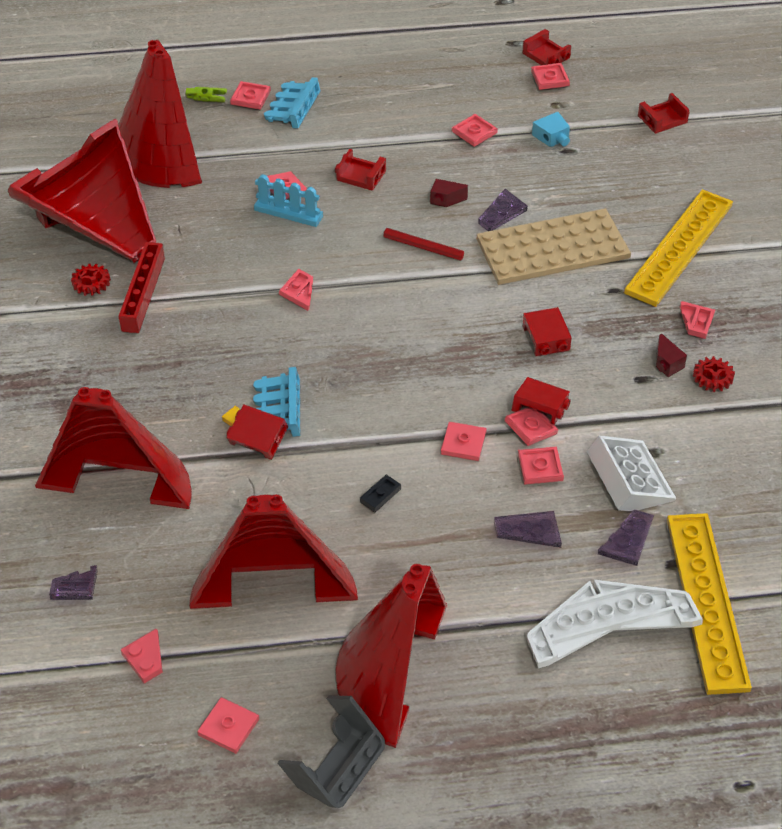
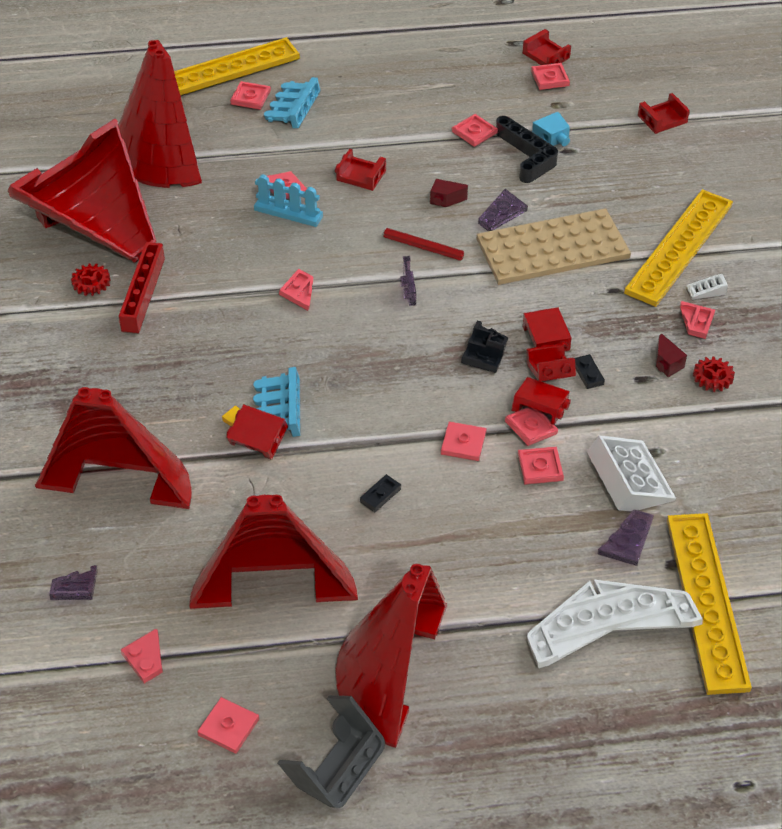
(206, 94): lime hinge -> none
(235, 65): none -> yellow plate
(407, 282): none -> clear purple wing
(485, 348): none -> black slope
(530, 528): clear purple wing -> none
(541, 153): none -> black beam
(550, 362): none -> red panel
(588, 371): none -> black plate
(713, 287): none -> white slope

